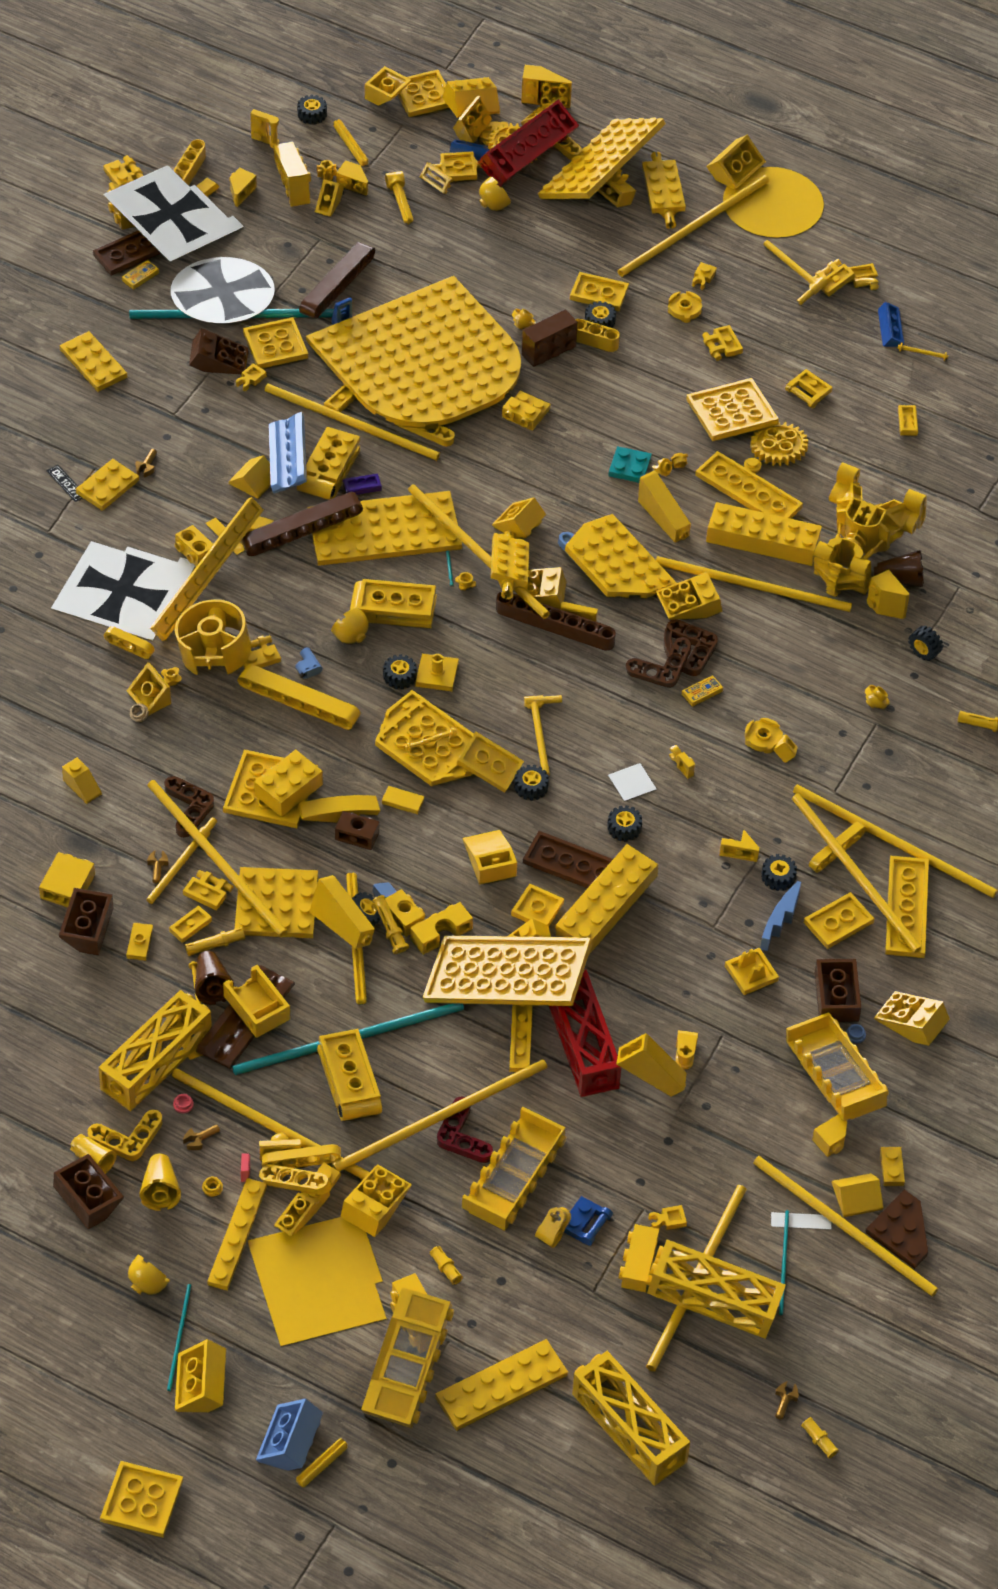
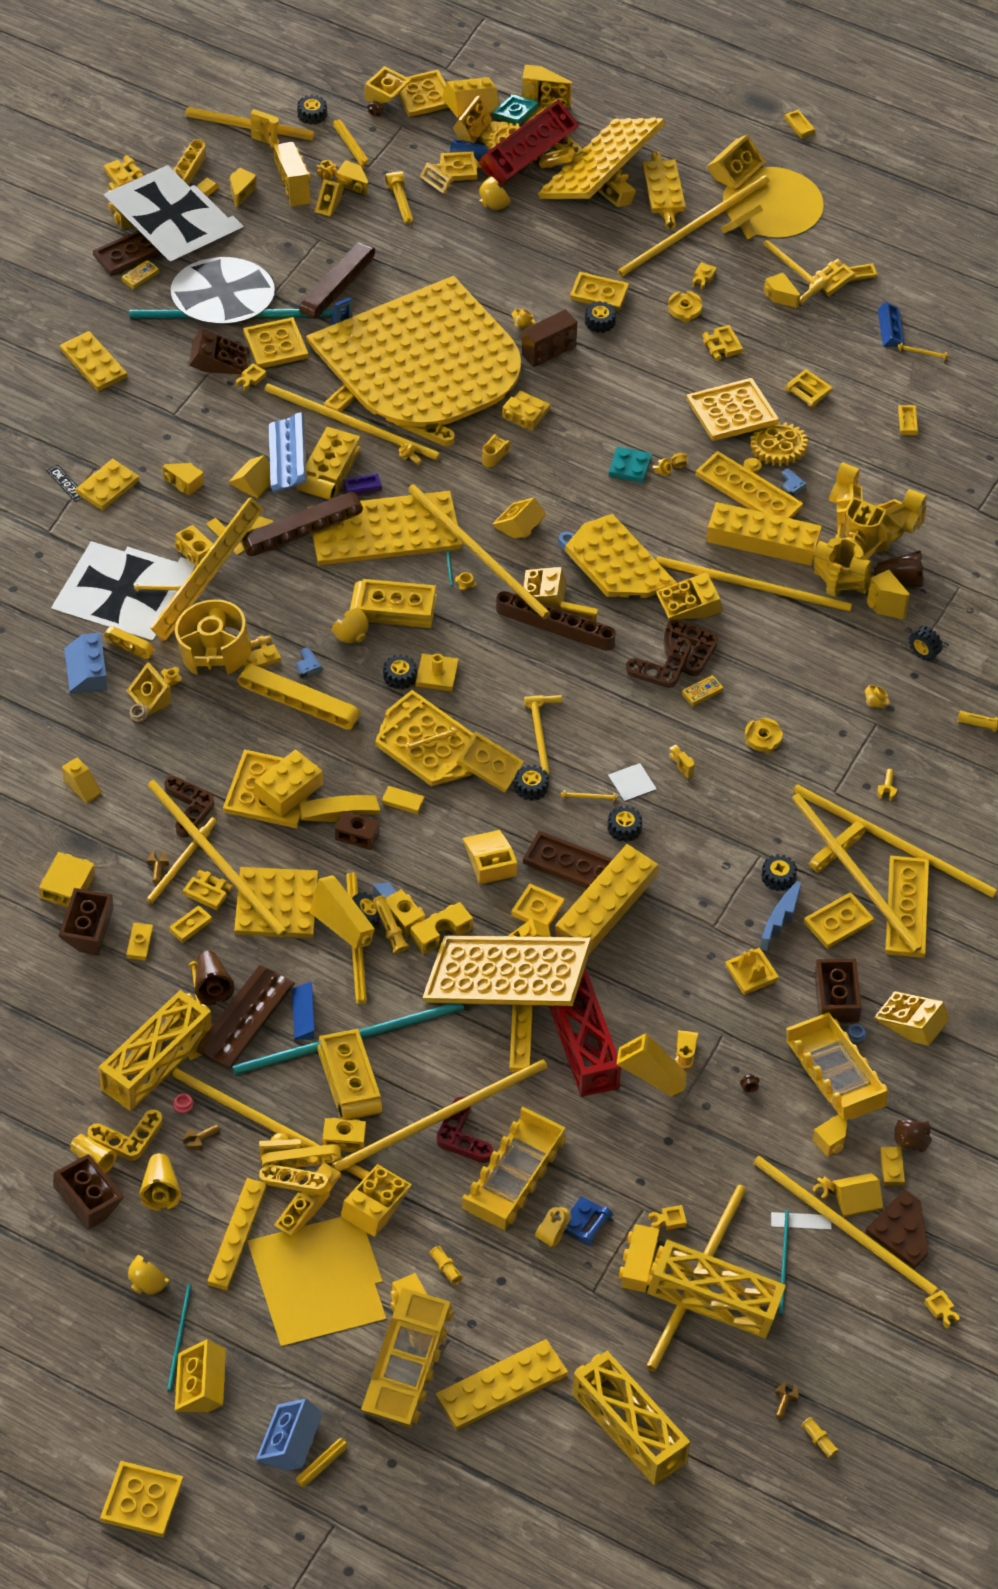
(86, 664): none -> medium blue slope
(146, 464): pearl gold bar -> none
(152, 587): none -> yellow axle
(184, 477): none -> yellow slope
(209, 1182): yellow plate -> none
(218, 940): yellow pin -> none
(245, 1167): coral tile -> none
(246, 123): none -> yellow axle
(258, 1003): yellow piece -> none
(303, 1011): none -> blue slope
(352, 1141): none -> yellow brick
(375, 108): none -> reddish brown plate
(407, 451): none -> yellow plate
(494, 451): none -> yellow piece
(509, 562): yellow plate -> none
(515, 109): none -> teal plate
(557, 157): none -> yellow plate
(589, 796): none -> yellow axle
(597, 335): yellow beam -> none
(663, 507): yellow slope -> none
(743, 222): none -> yellow tile
(744, 849): yellow slope -> none
(749, 1083): none -> reddish brown plate
(781, 290): none -> yellow slope
(785, 749): yellow slope -> none
(794, 484): none -> medium blue piece
(799, 124): none -> yellow tile
(826, 1184): none -> yellow plate
(866, 282): yellow arm -> none
(887, 787): none -> yellow bar
(912, 1135): none -> reddish brown hair
(942, 1307): none -> yellow plate

